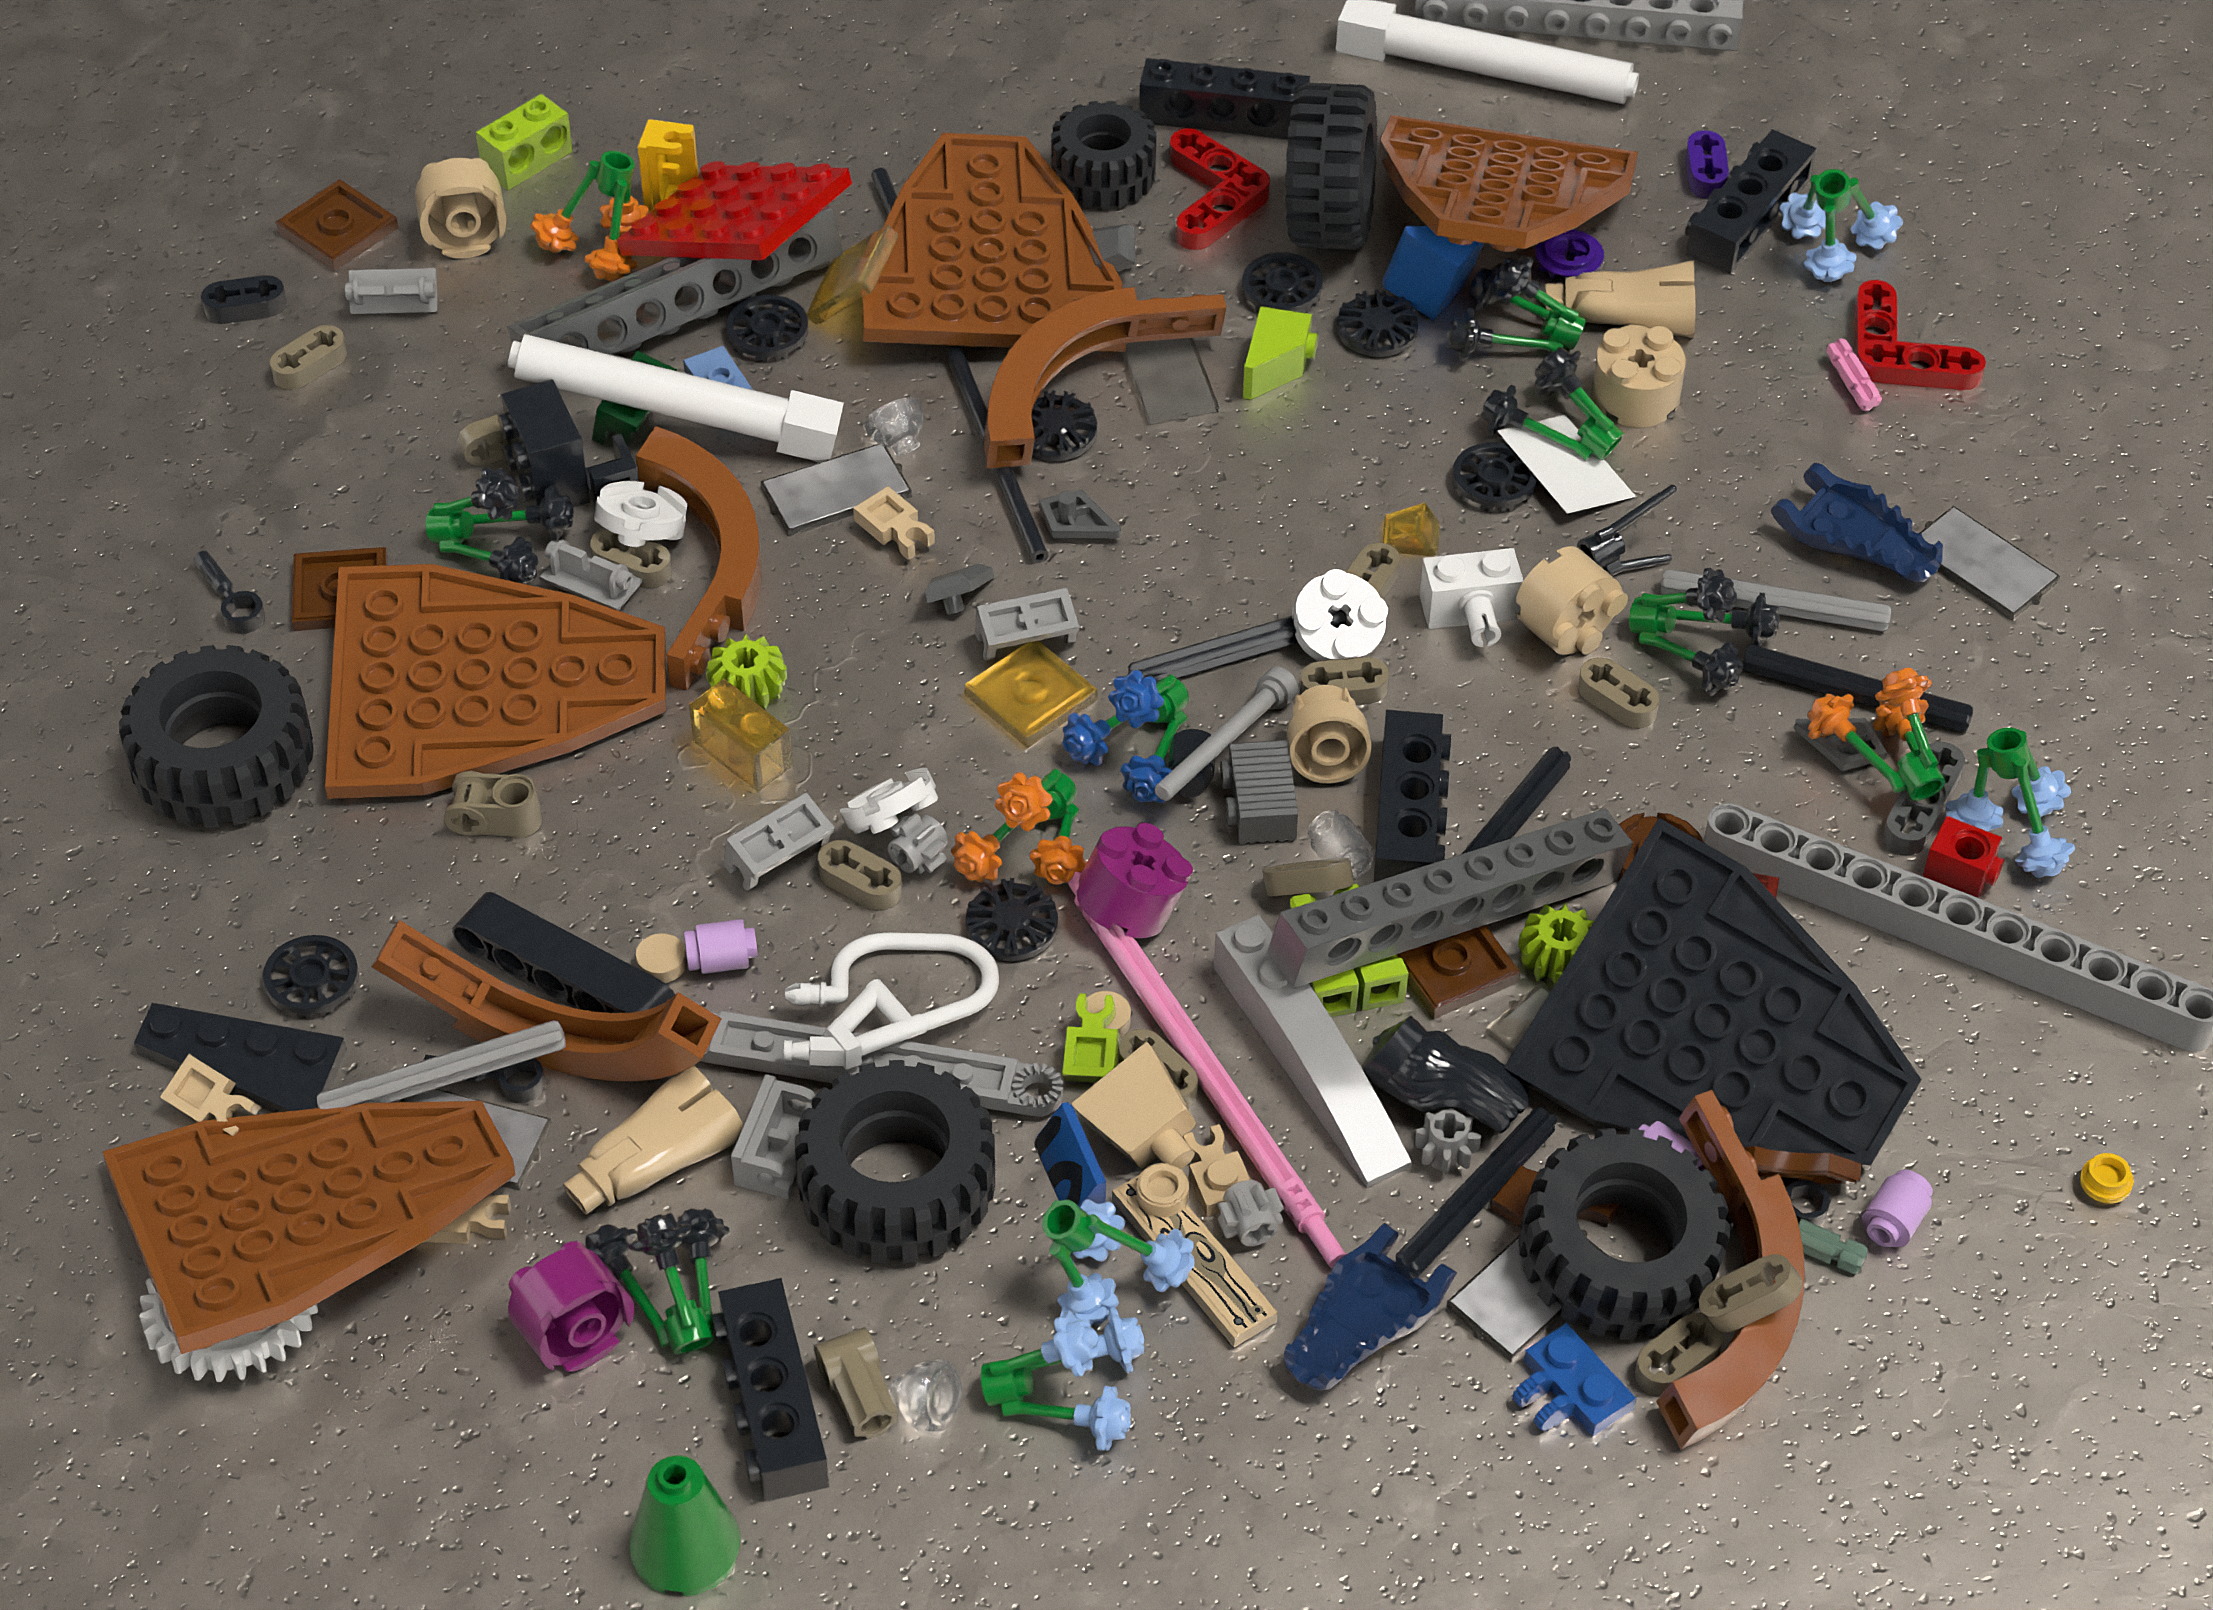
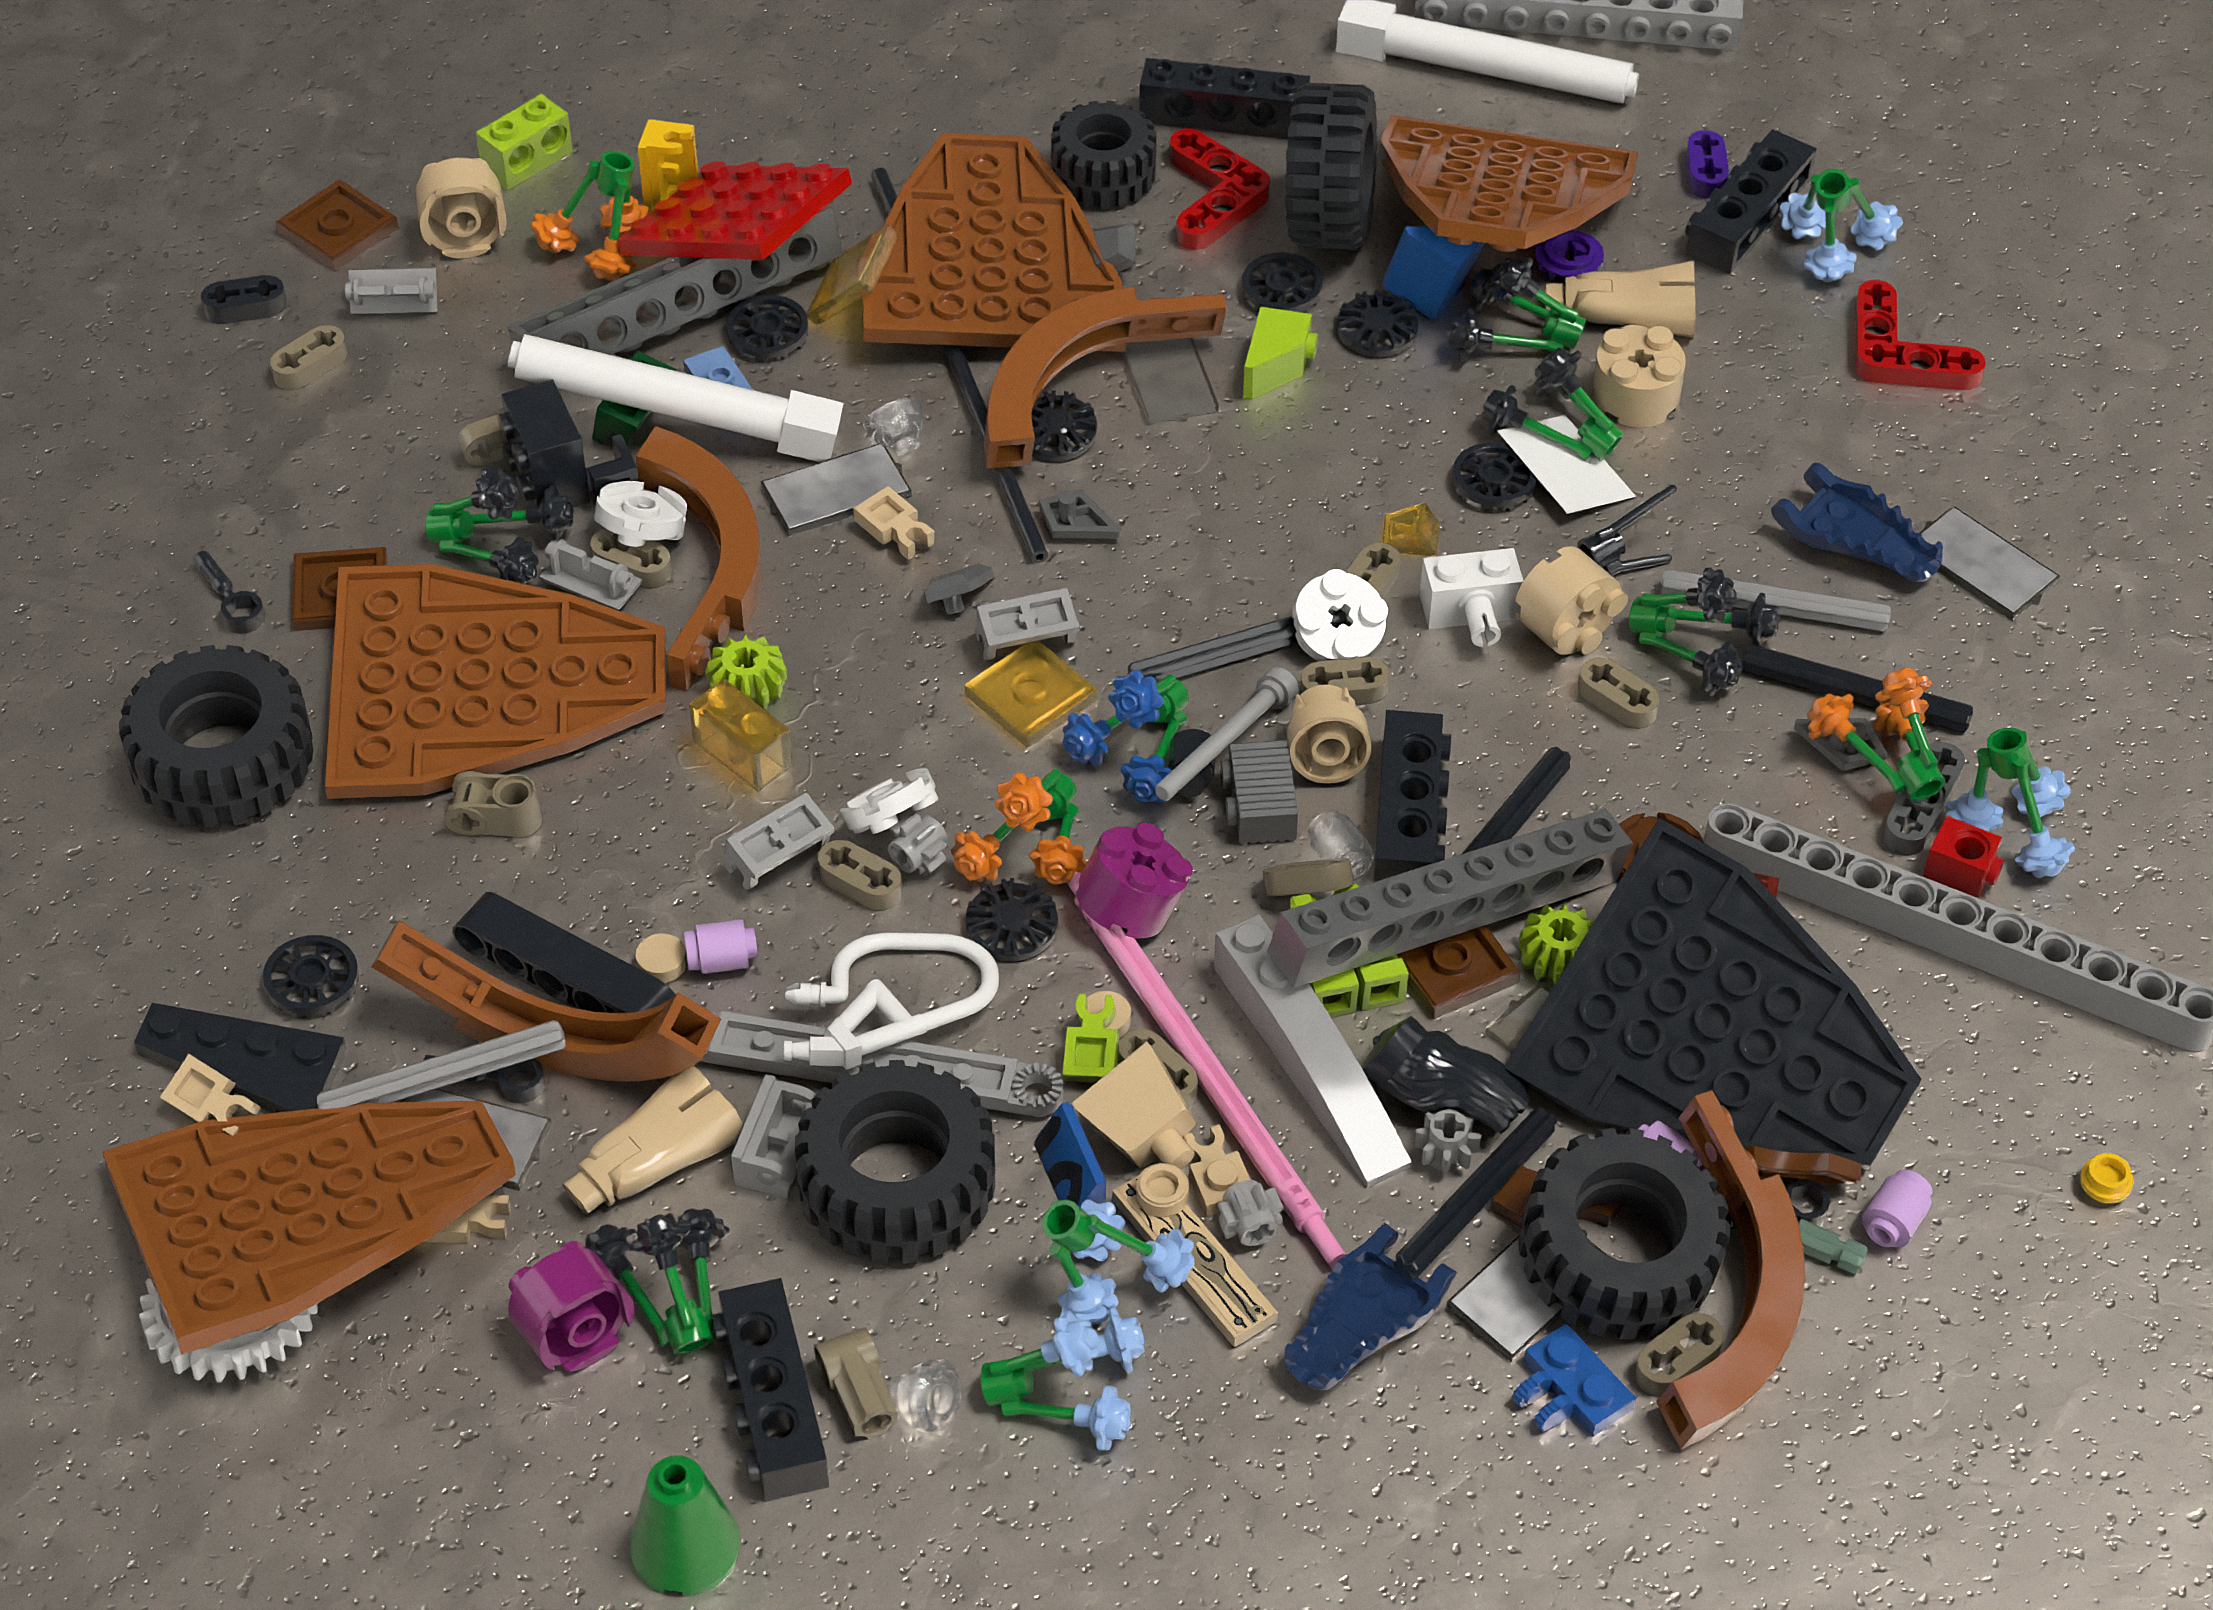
(1750, 1293): dark tan beam -> none
(1853, 374): bright pink axle -> none

